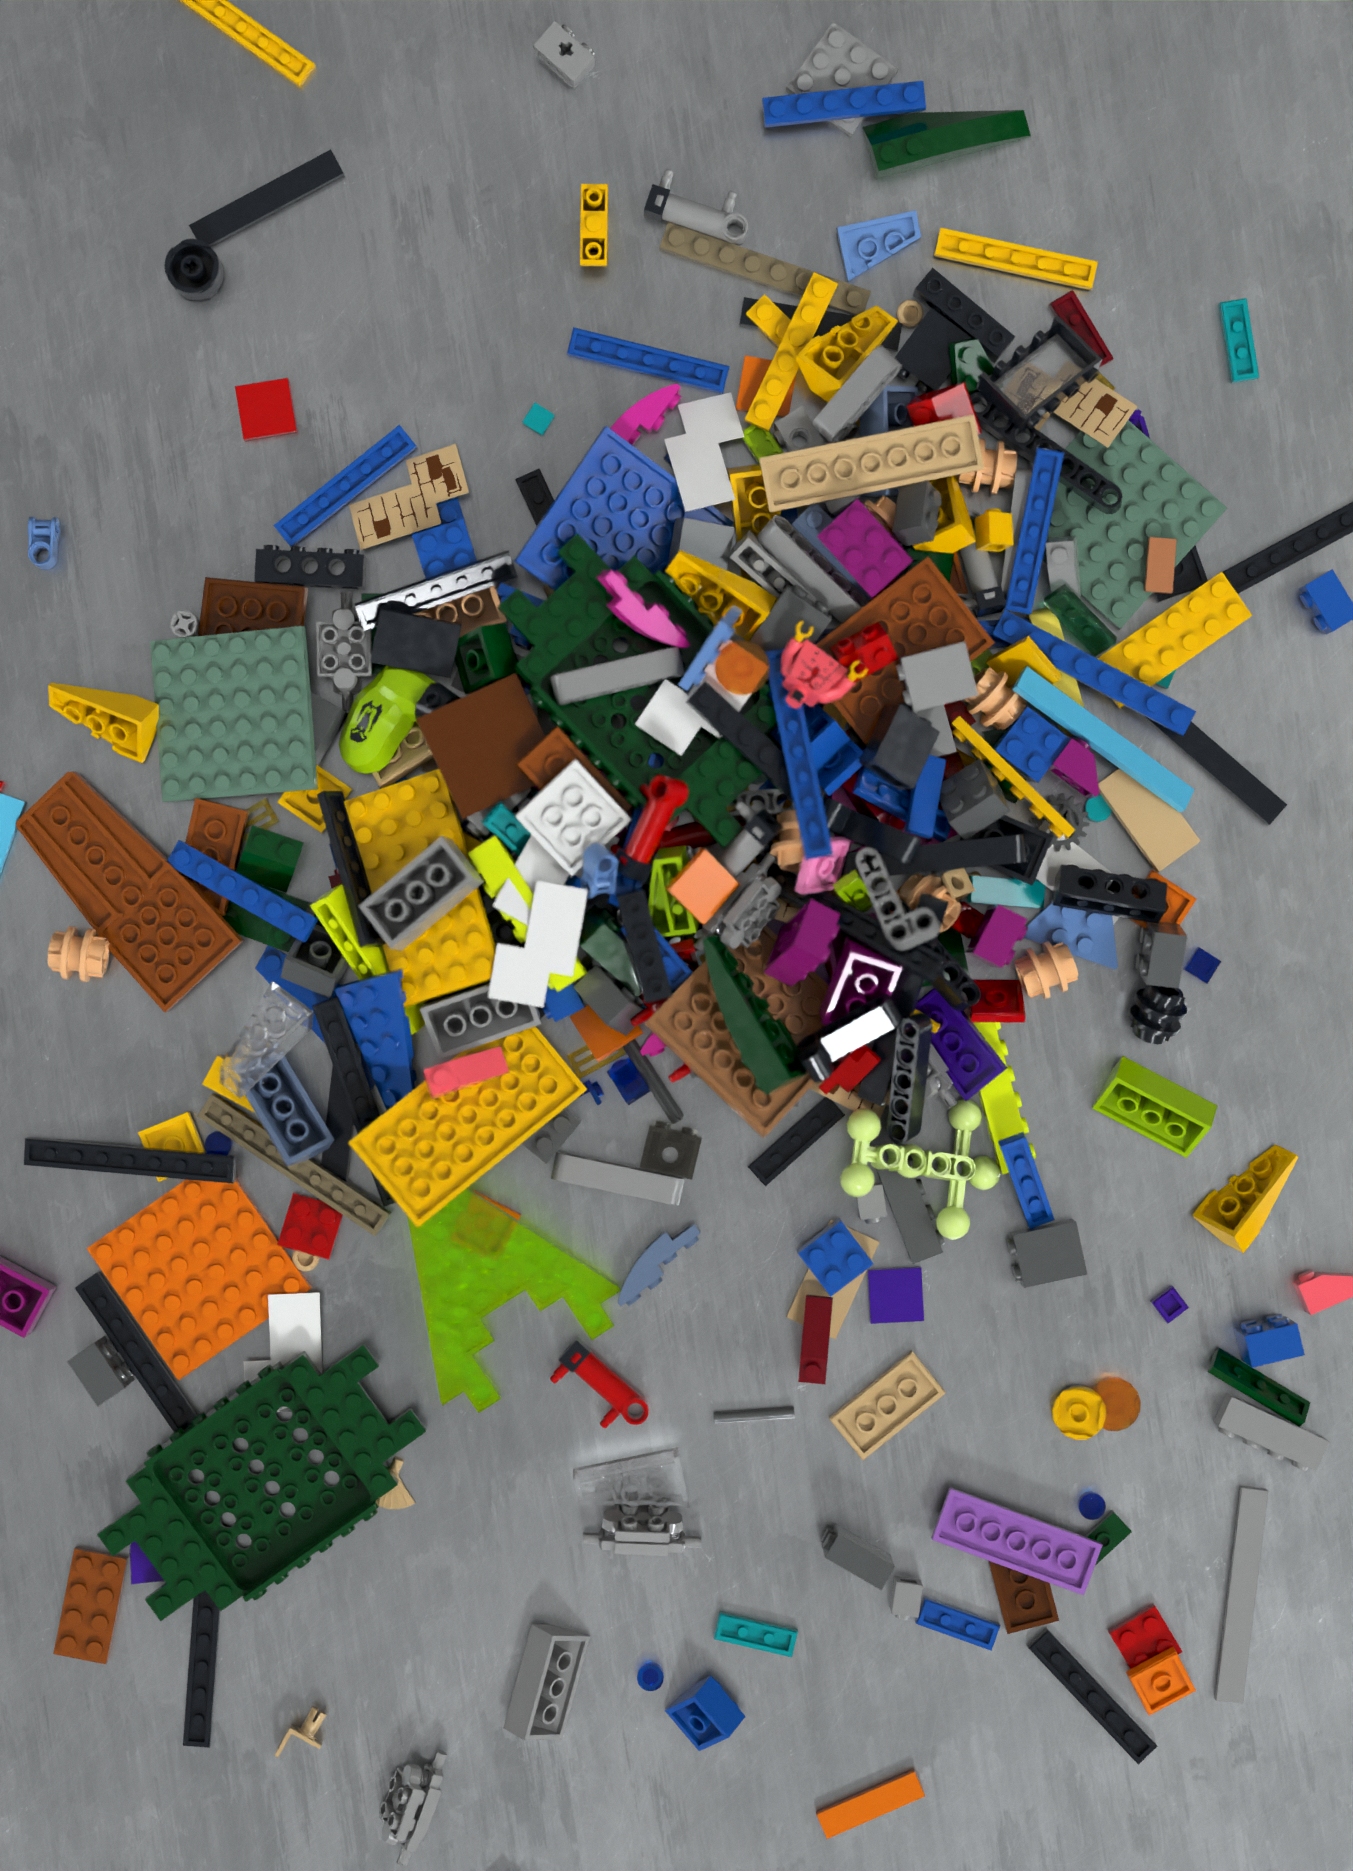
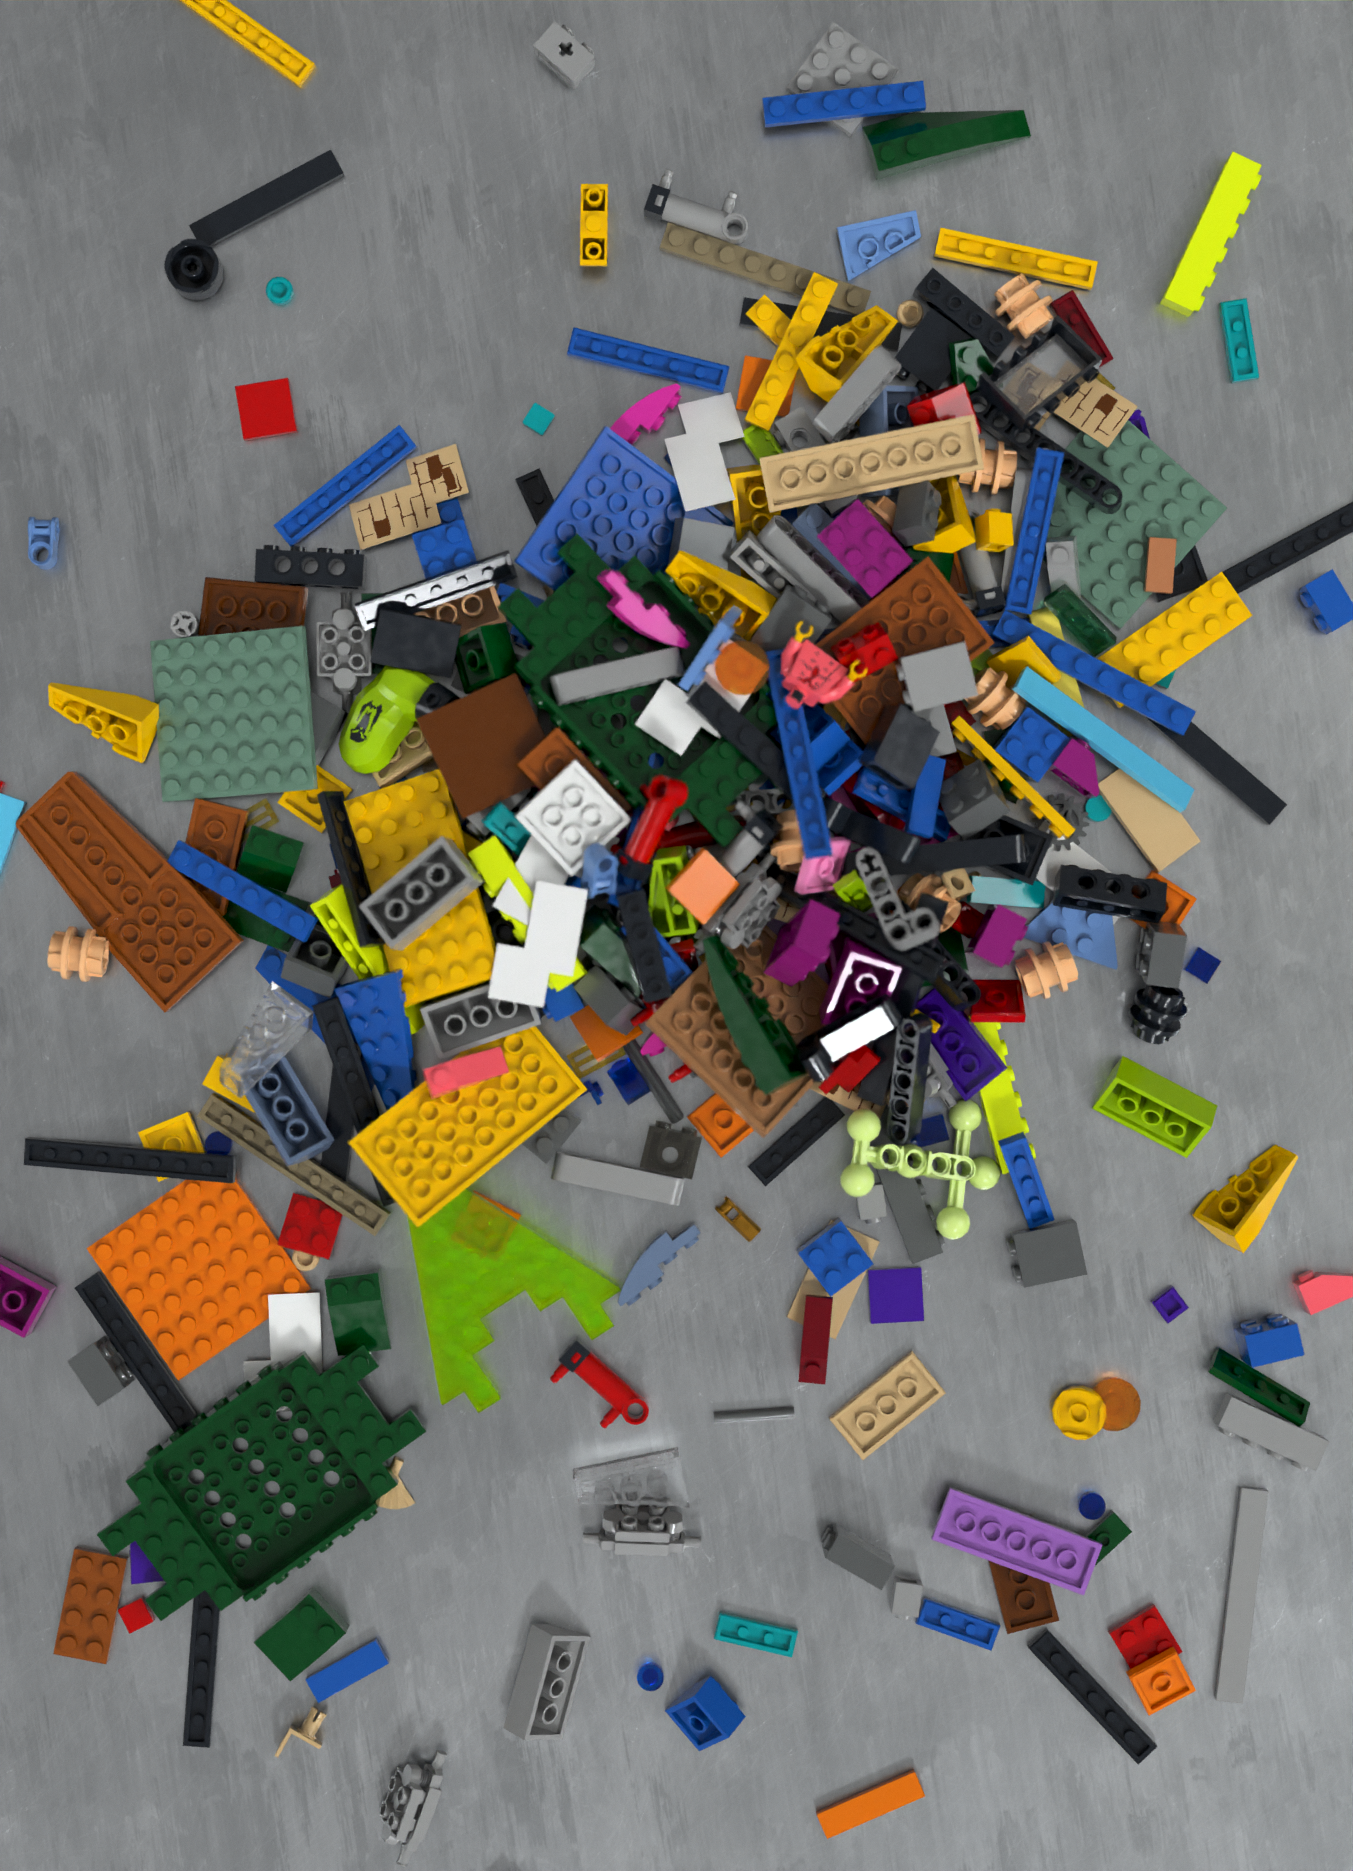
(136, 1614): none -> red tile
(279, 291): none -> teal tile
(302, 1634): none -> dark green slope
(347, 1670): none -> blue tile
(358, 1311): none -> dark green slope
(719, 1124): none -> orange tile
(740, 1222): none -> pearl gold bar
(932, 1131): none -> clear blue brick
(1023, 306): none -> light nougat piece
(1211, 233): none -> neon yellow brick

